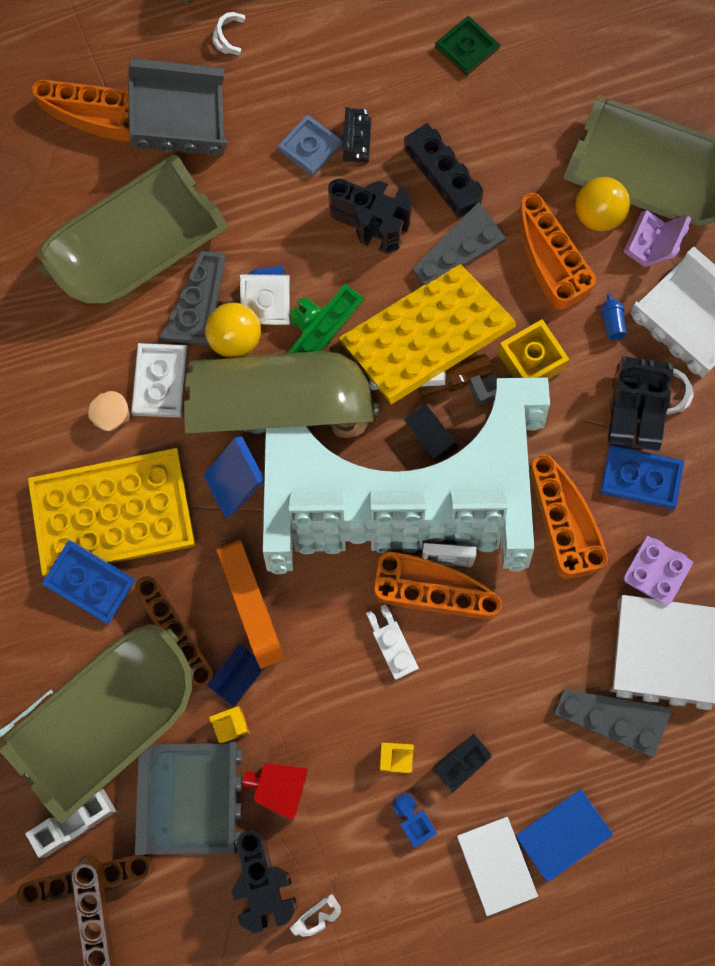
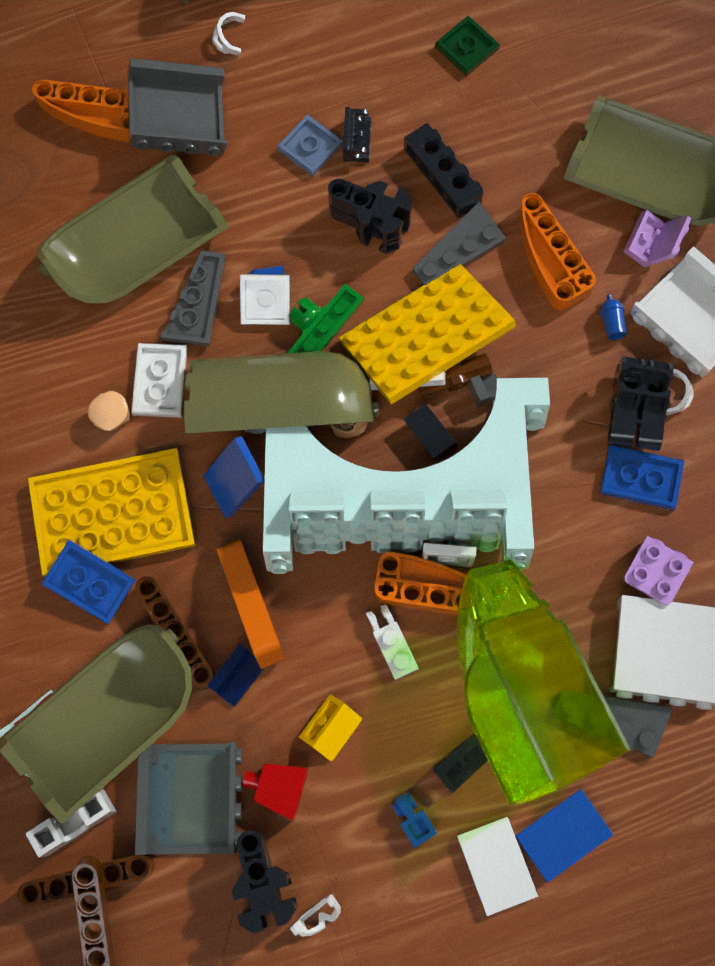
(229, 724): yellow panel -> none
(233, 330): yellow piece -> none
(330, 727): none -> yellow panel
(396, 757): yellow panel -> none
(529, 688): none -> clear neon green windscreen
(533, 353): yellow brick -> none
(576, 523): orange beam -> none
(602, 204): yellow piece -> none

